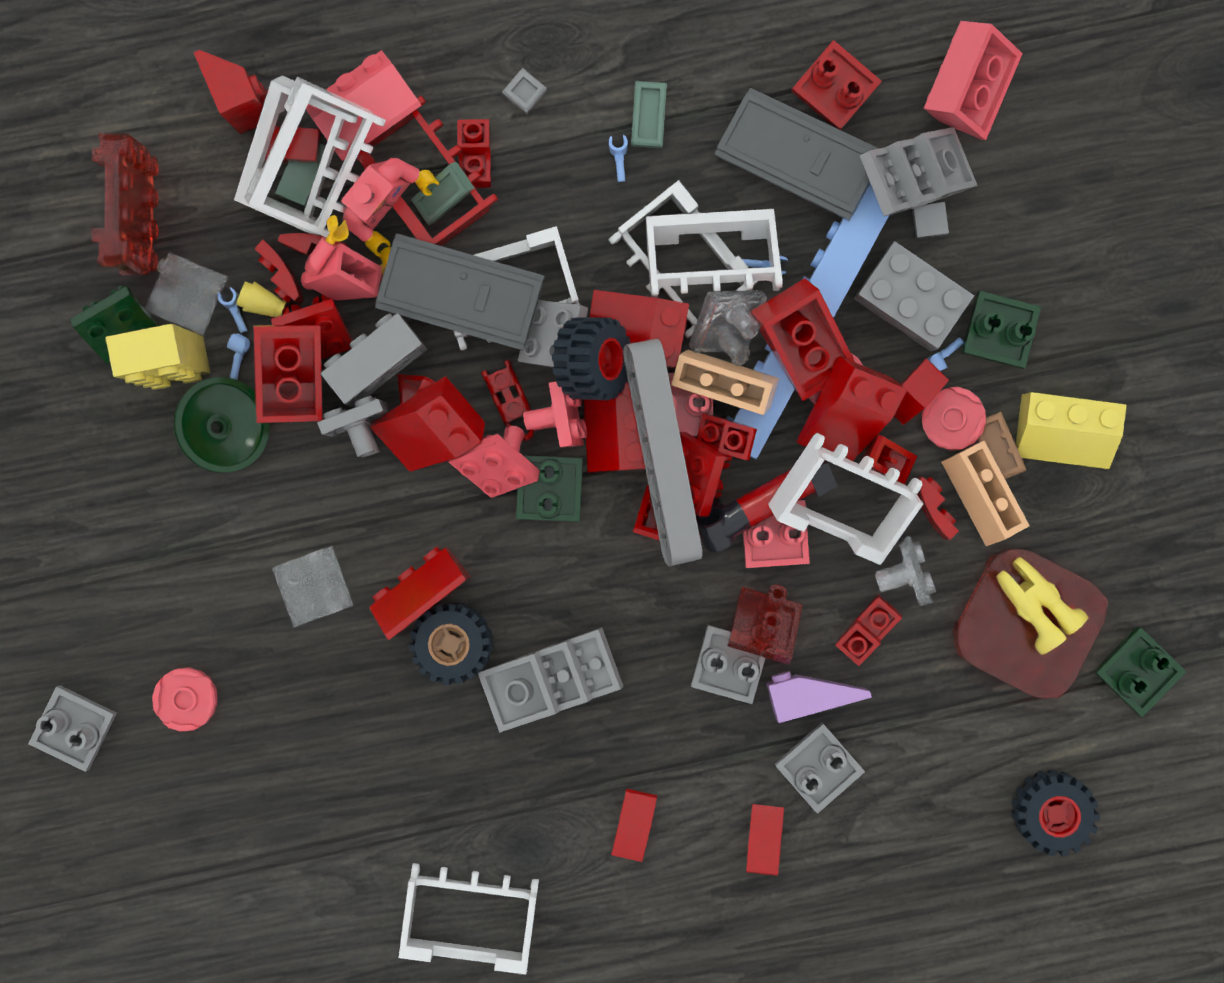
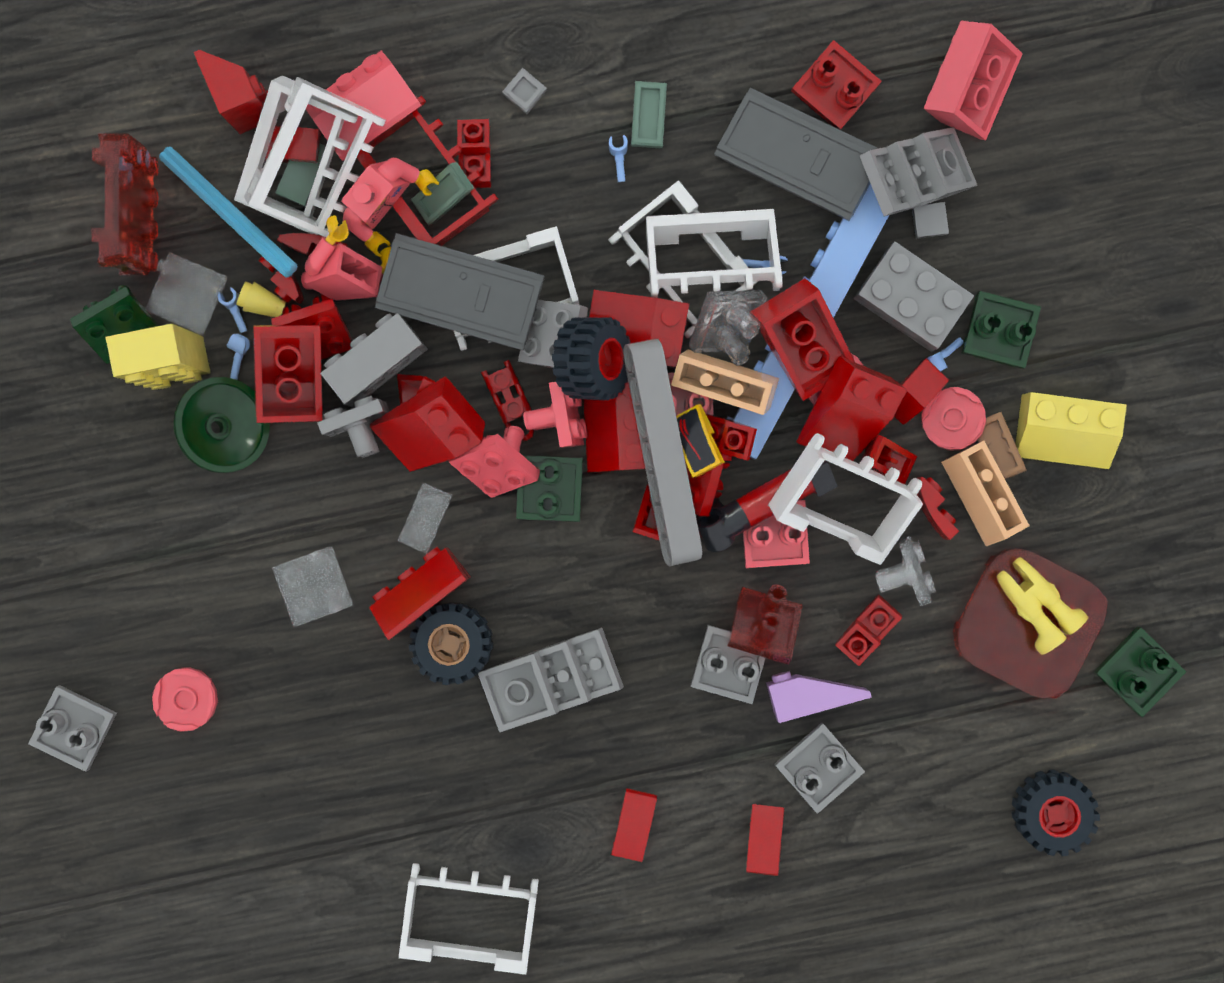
(228, 212): none -> medium azure axle
(425, 518): none -> clear plate
(697, 441): none -> slope

